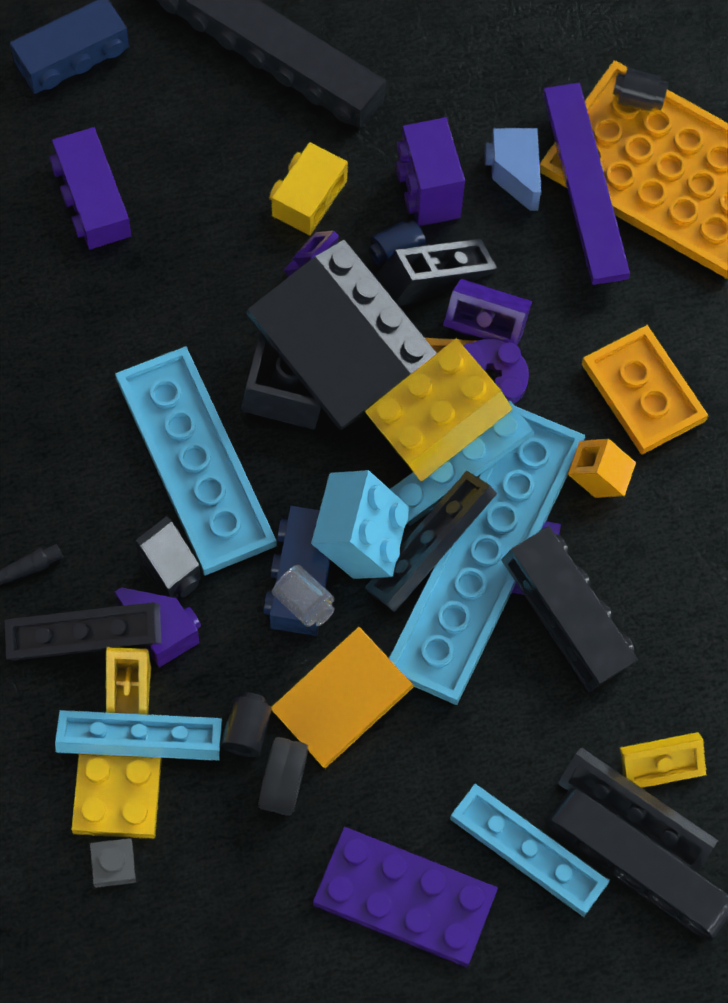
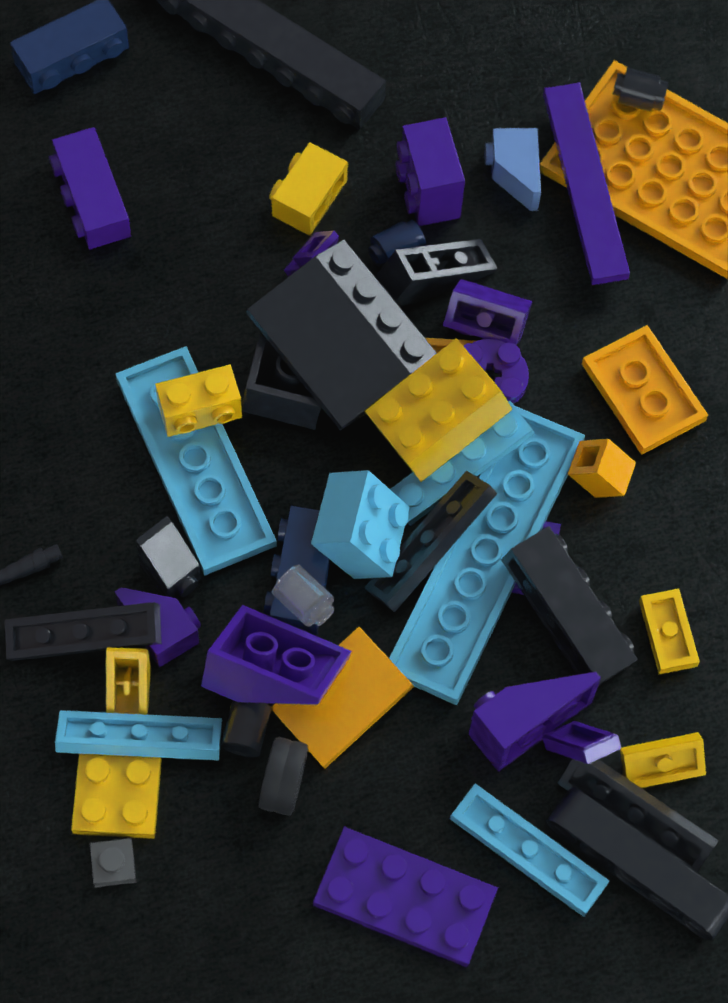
(199, 400): none -> yellow brick
(271, 662): none -> dark purple slope
(521, 714): none -> dark purple slope
(581, 742): none -> dark purple tile
(669, 631): none -> yellow plate

